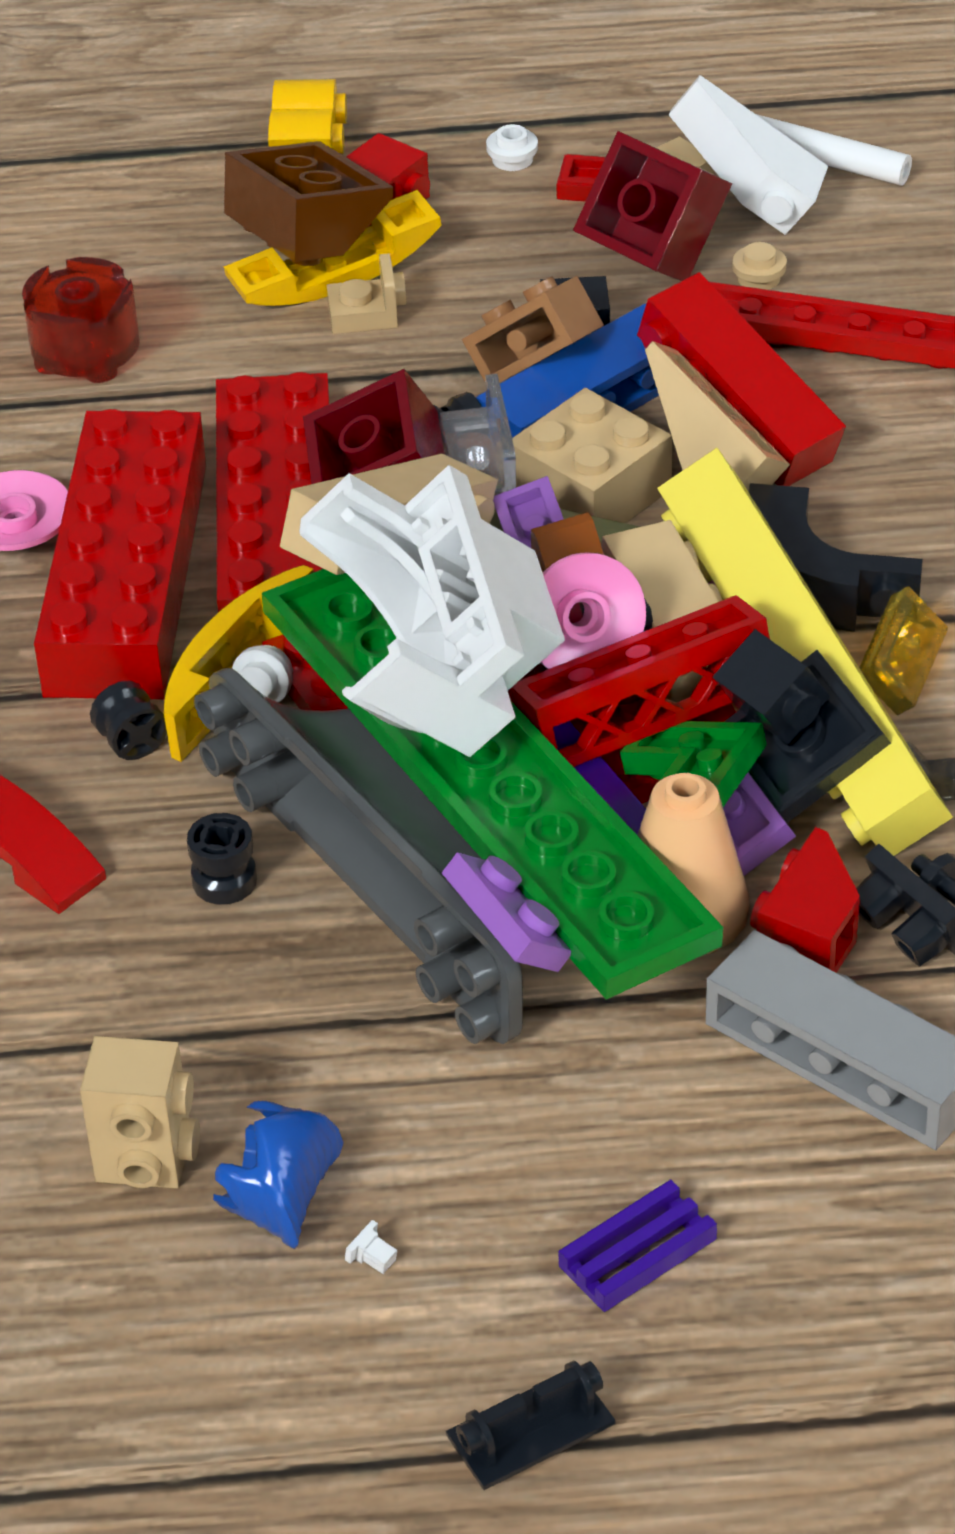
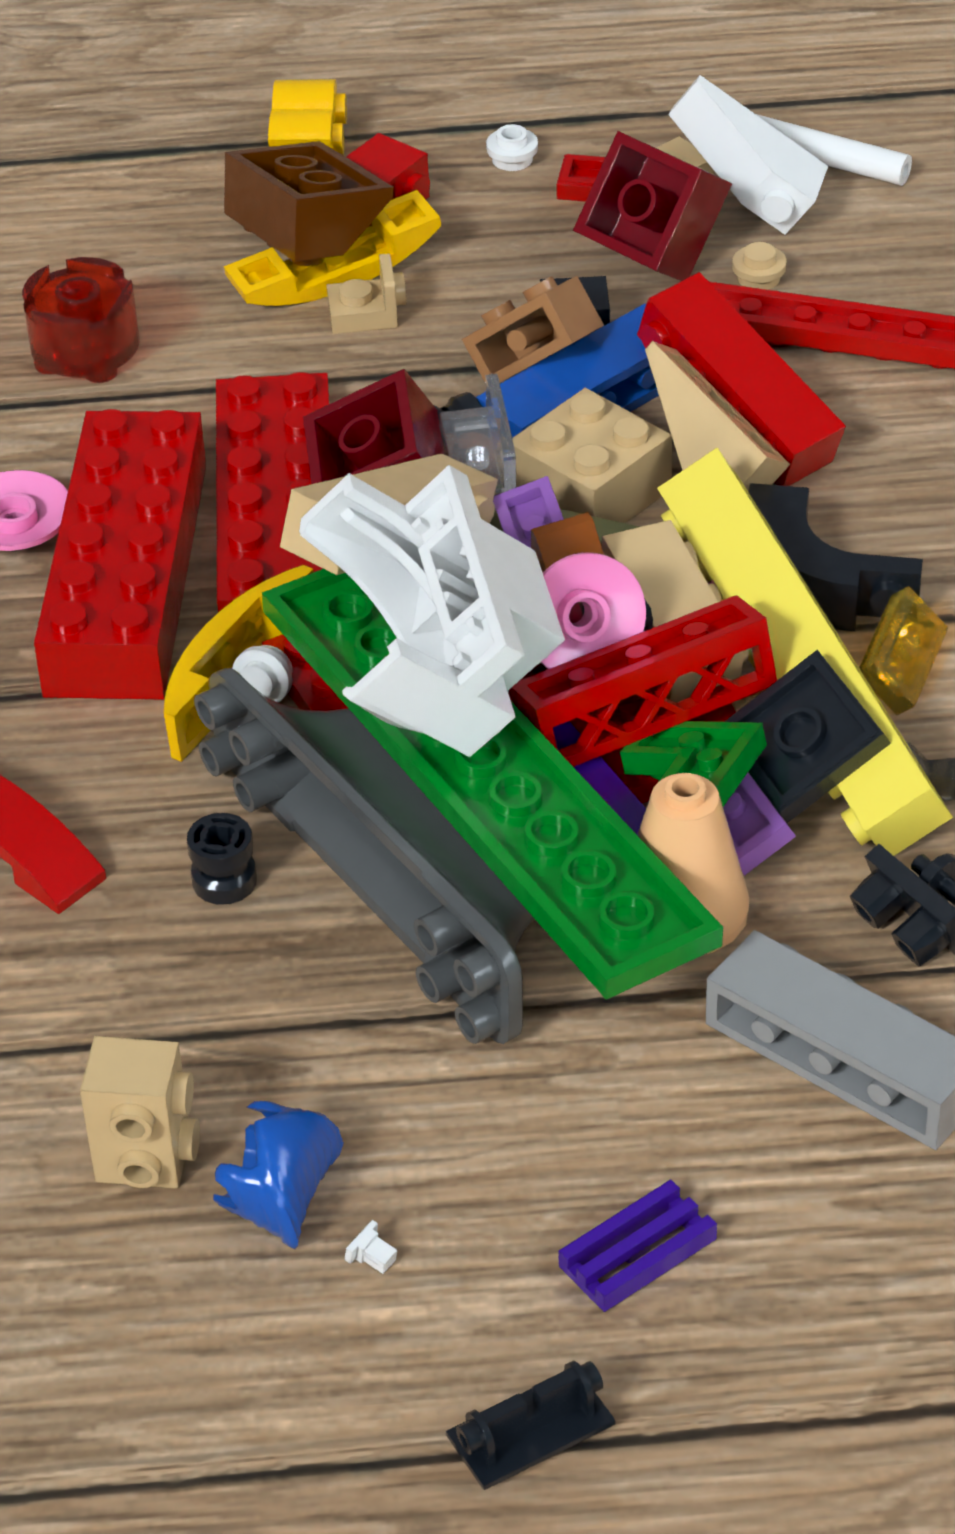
(128, 720): black wheel -> none
(517, 923): medium lavender plate -> none
(771, 686): black brick -> none
(812, 904): red slope -> none

